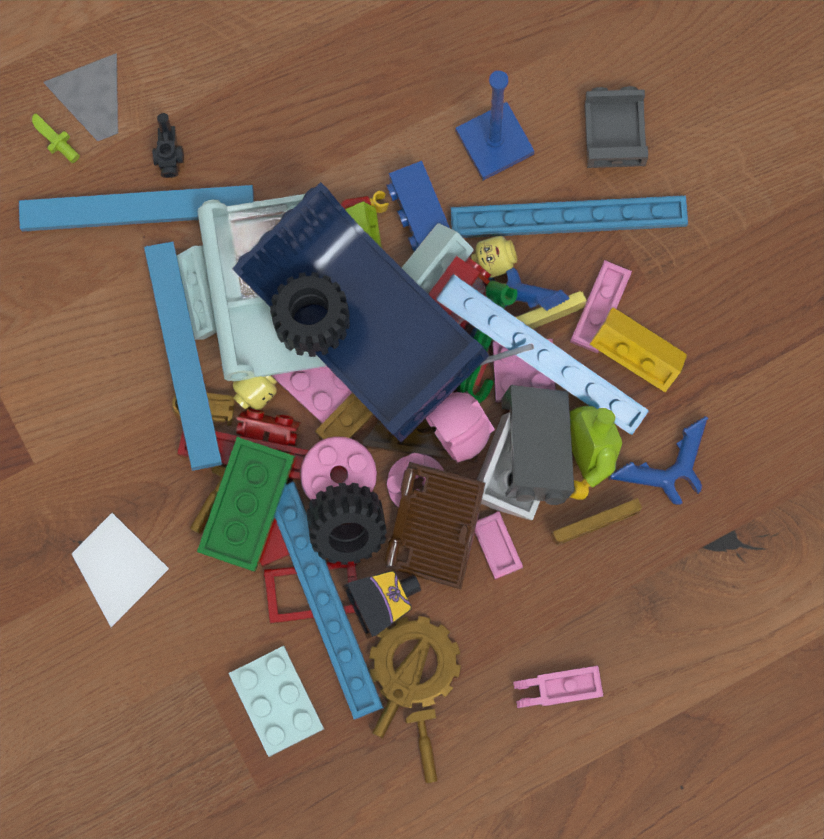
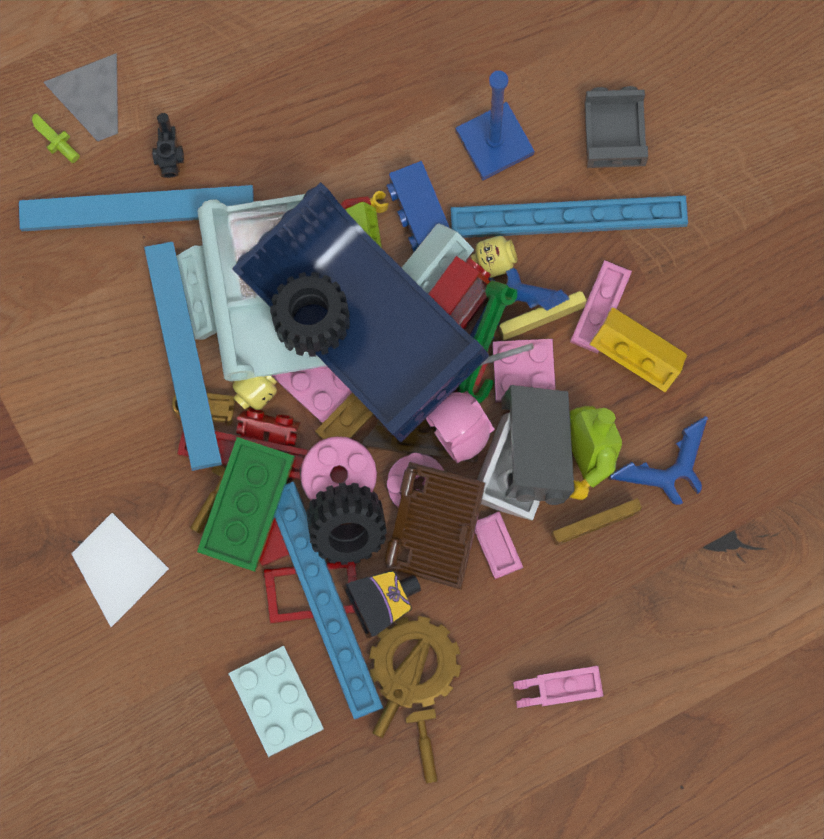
(544, 357): tile -> none

